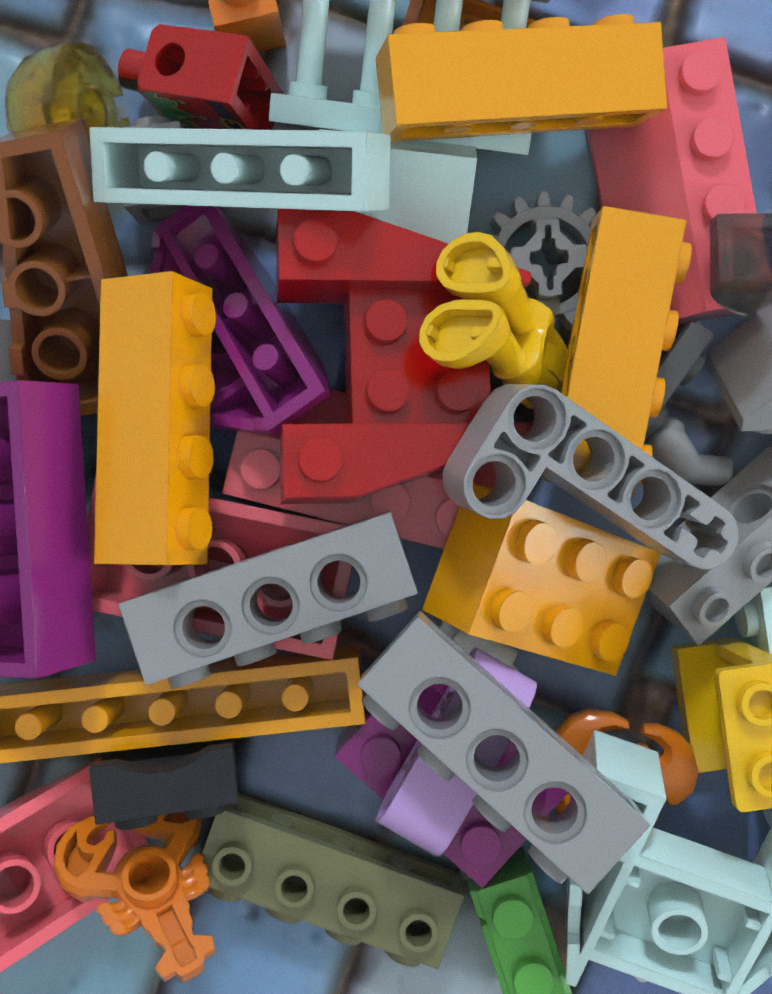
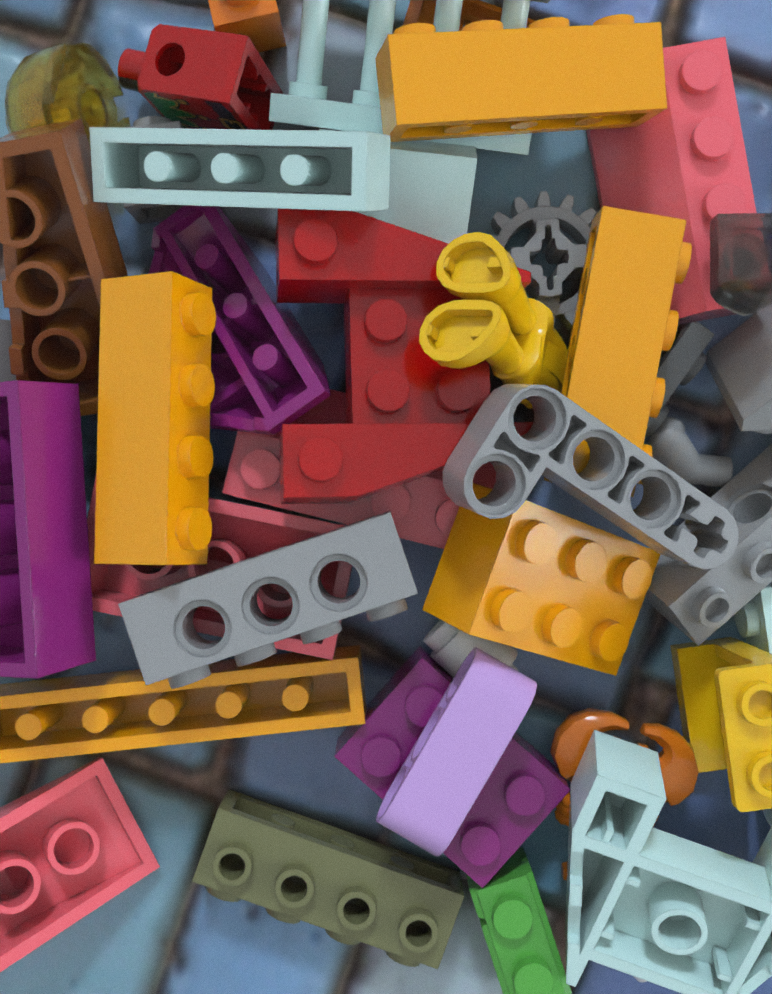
(146, 882): orange animal -> none
(162, 780): black brick -> none
(575, 844): light grey brick -> none

